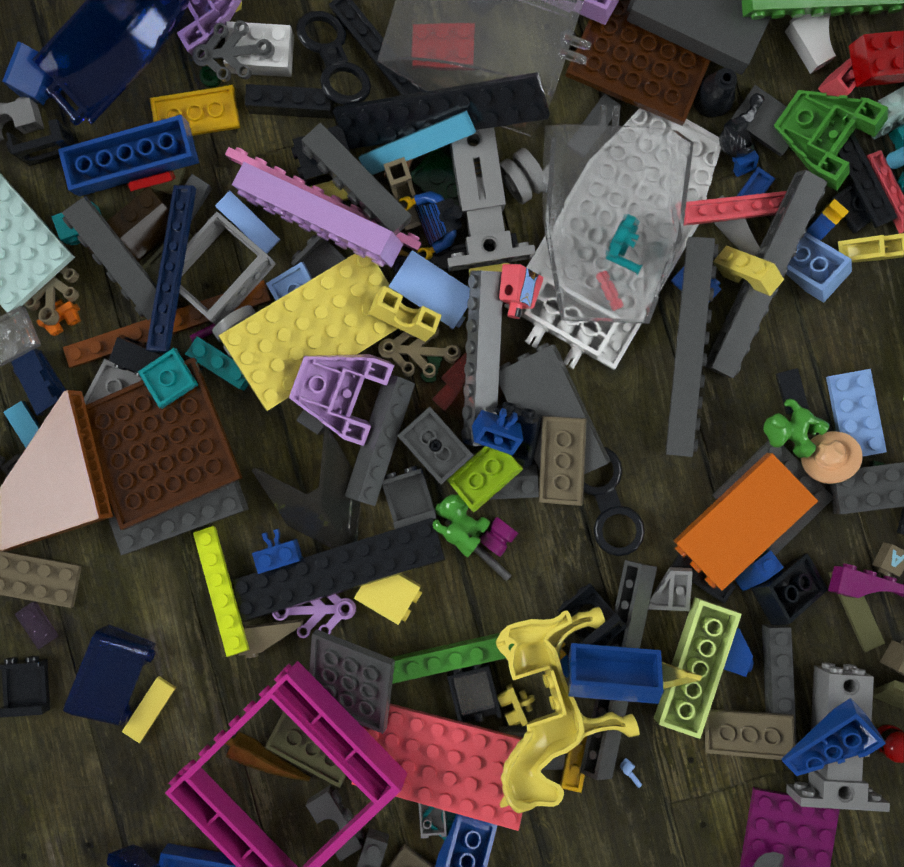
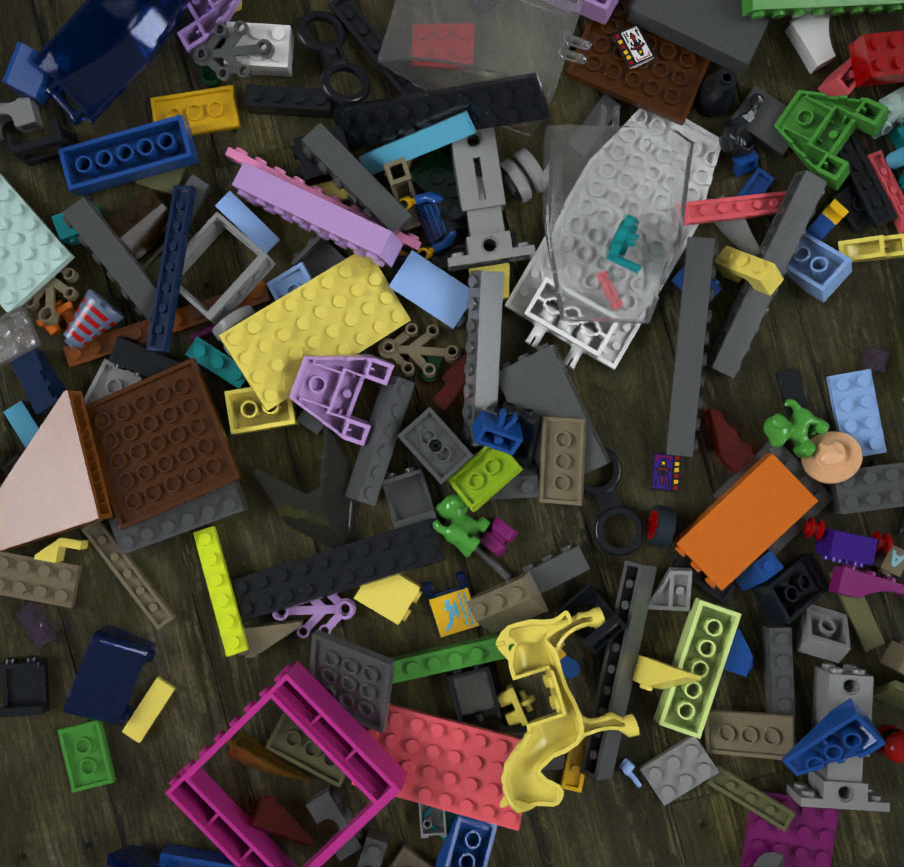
(56, 551): none -> light yellow slope
(86, 755): none -> bright green tile
(91, 320): none -> sand blue cone
(129, 574): none -> dark tan tile
(151, 180): red tile -> none
(167, 378): teal tile -> none
(248, 414): none -> light yellow slope
(276, 555): blue brick -> none
(276, 820): none -> clear red slope
(417, 322): light yellow arch -> none
(451, 607): none -> flag
(507, 603): none -> dark tan slope
(519, 288): coral torso -> none
(557, 568): none -> dark grey brick
(615, 673): blue piece -> none
(633, 46): none -> piece
(660, 526): none -> black wheel
(665, 472): none -> piece
(679, 769): none -> light grey plate
(728, 446): none -> clear red slope
(752, 798): none -> olive tile
(823, 633): none -> light grey slope
(846, 547): none -> dark purple brick
(875, 359): none -> clear purple plate

